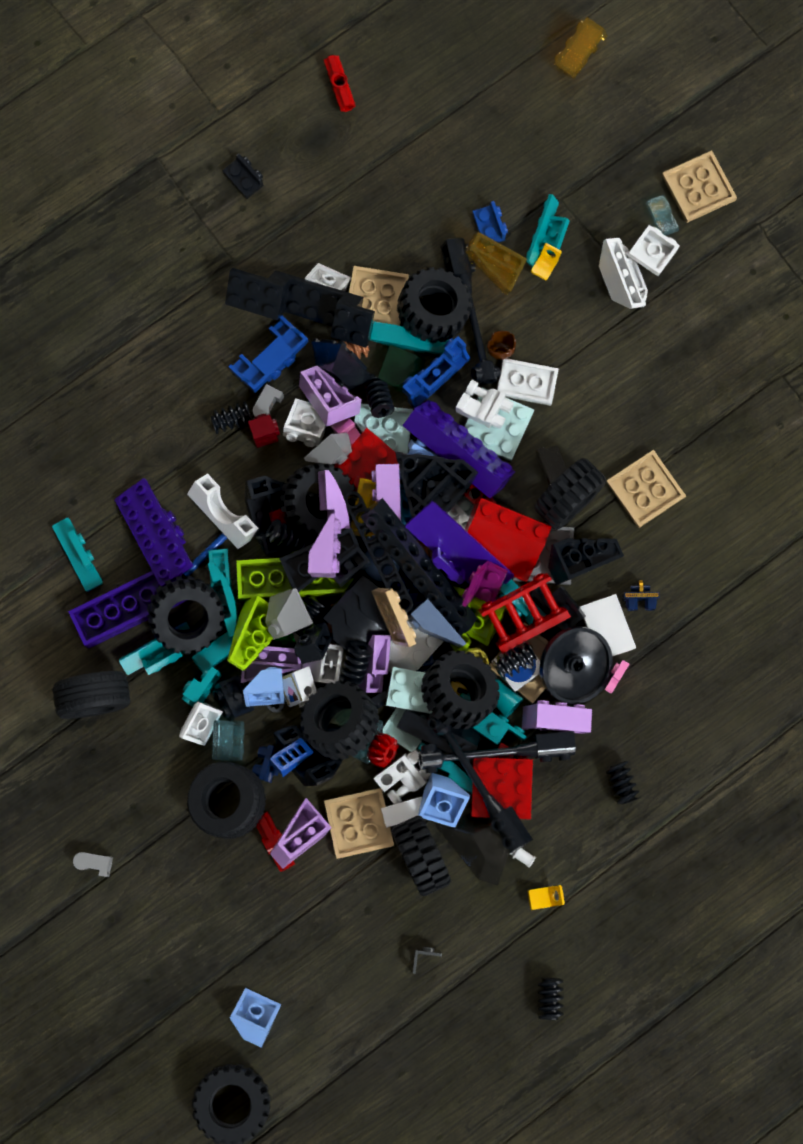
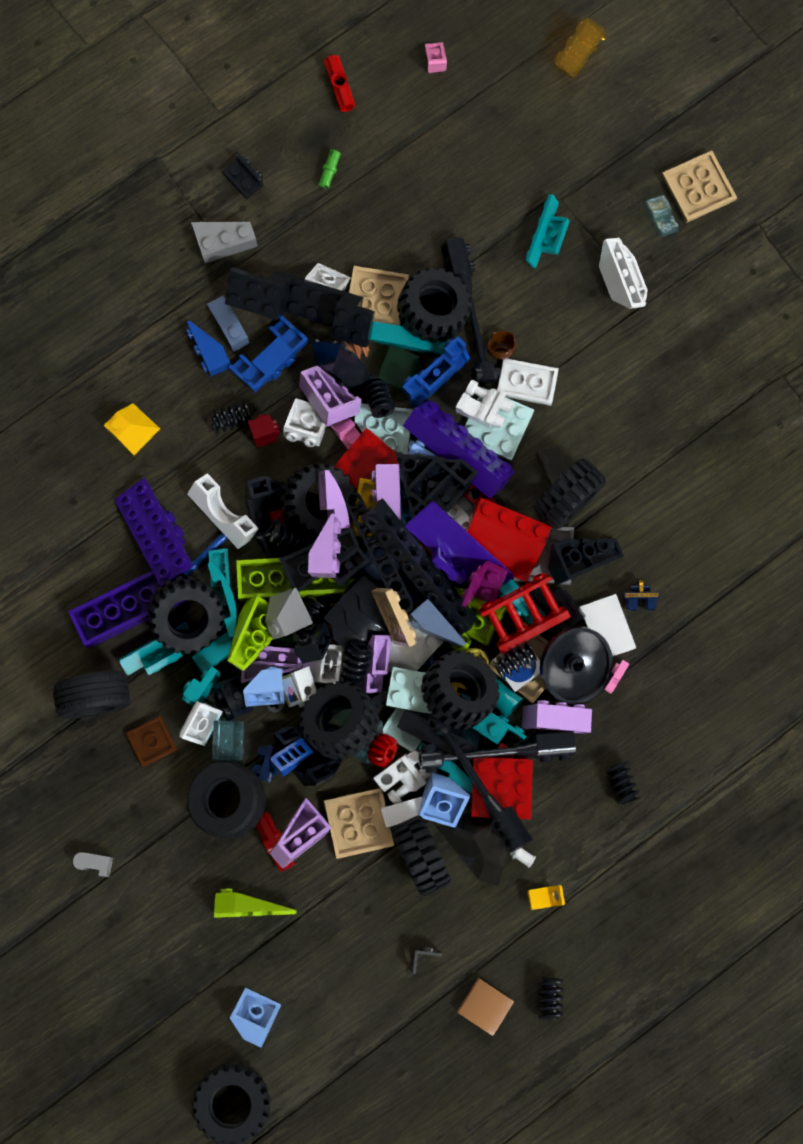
(79, 557): teal bracket -> none
(131, 428): none -> yellow slope
(151, 741): none -> reddish brown tile
(212, 352): none -> blue slope
(223, 238): none -> light grey wedge
(228, 324): none -> sand blue slope
(237, 905): none -> lime wedge
(267, 400): light grey leg -> none
(329, 169): none -> bright green pin
(331, 450): light grey slope -> none
(435, 57): none -> bright pink slope
(485, 1006): none -> medium nougat slope
(490, 223): blue bracket -> none
(496, 260): clear yellow wedge -> none
(546, 262): yellow bracket -> none
(645, 489): tan plate -> none
(653, 250): white plate -> none

